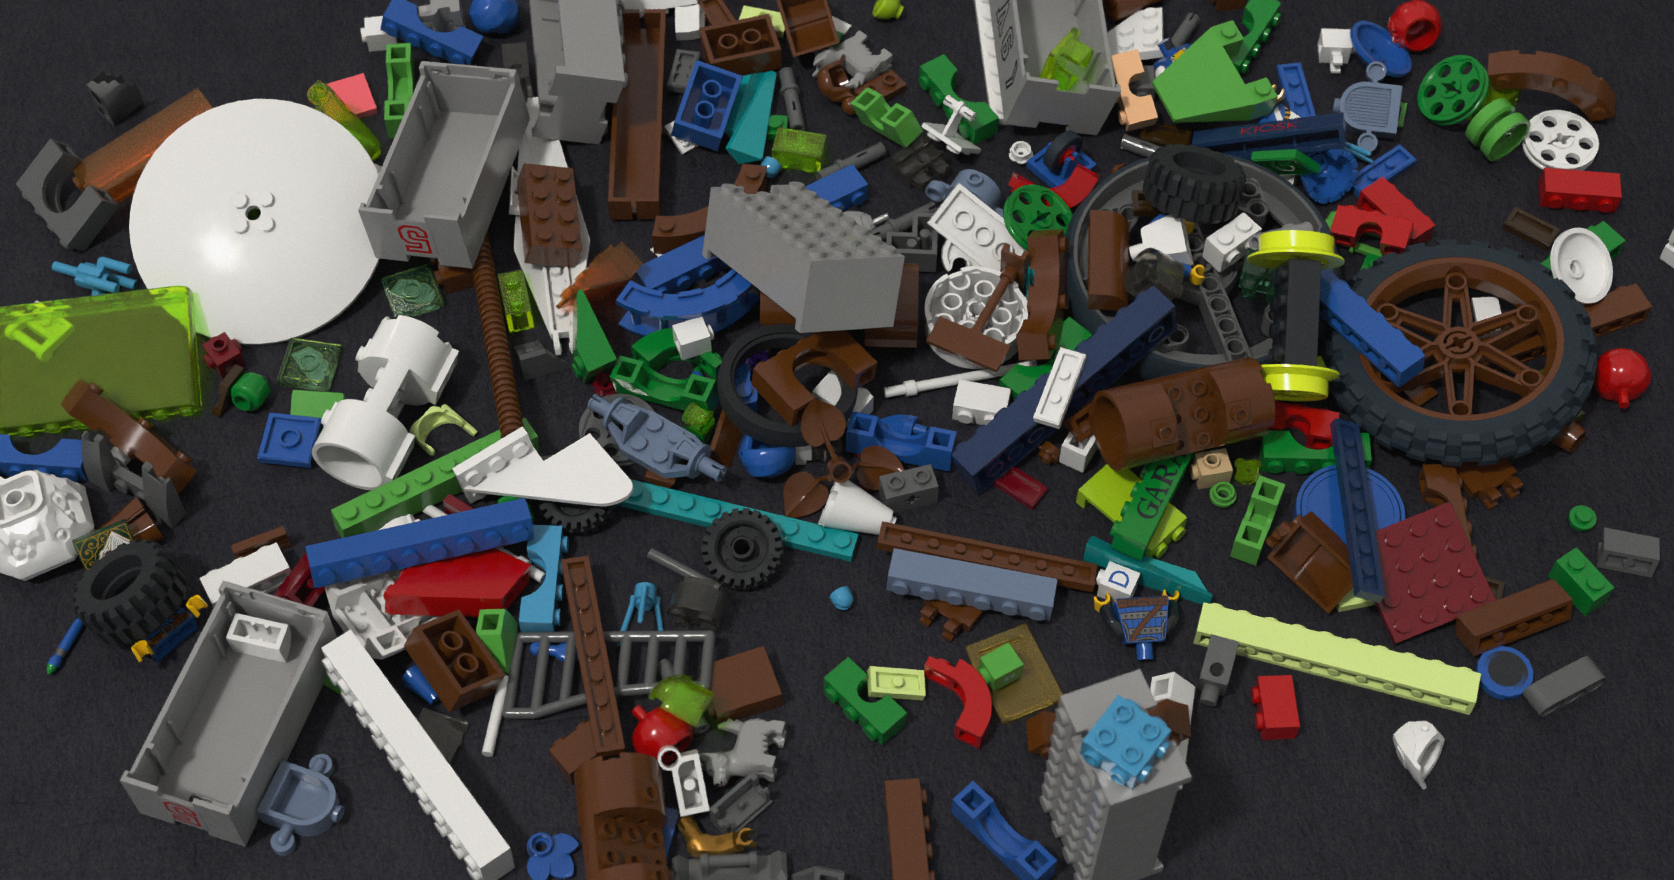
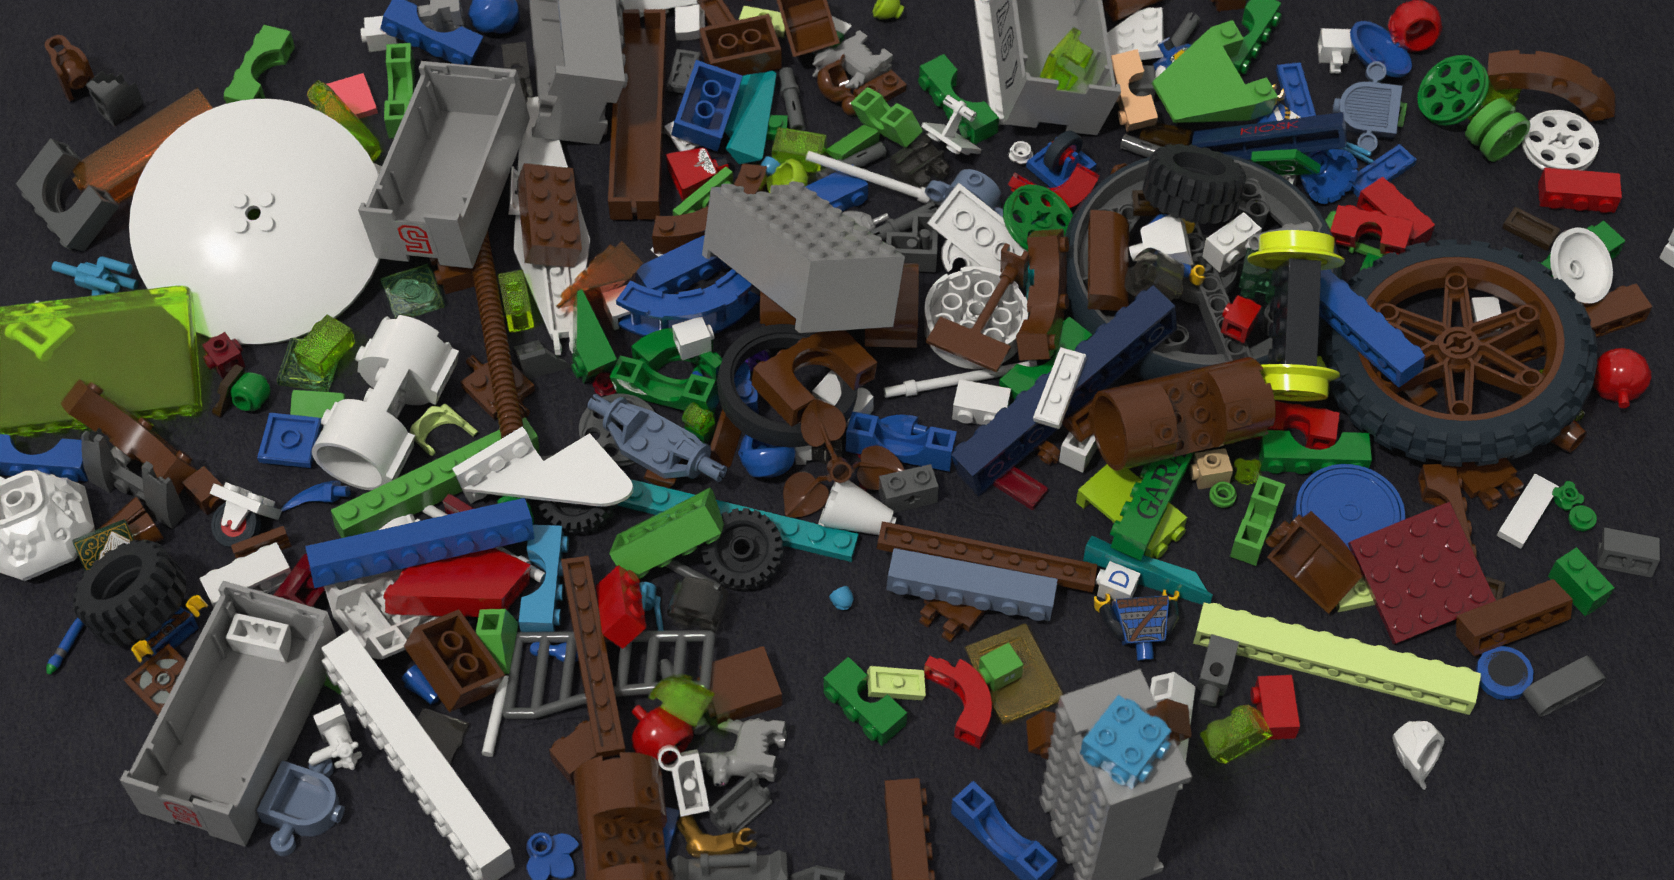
(69, 65): none -> reddish brown piece
(156, 678): none -> reddish brown piece
(199, 487): none -> reddish brown brick
(240, 514): none -> plate
(269, 49): none -> bright green arch
(324, 346): none -> clear neon green brick
(324, 492): none -> blue bar
(335, 730): none -> white piece
(480, 388): none -> reddish brown plate
(613, 310): none -> panel
(620, 606): none -> red brick
(668, 534): none -> bright green slope
(692, 169): none -> red torso
(701, 197): none -> bright green plate
(787, 172): none -> lime hair
(854, 142): none -> bright green slope
(870, 176): none -> white bar
(1235, 733): none -> clear neon green brick
(1240, 318): none -> red brick
(1357, 511): dark blue plate -> none
(1527, 511): none -> white tile
(1563, 500): none -> green plate

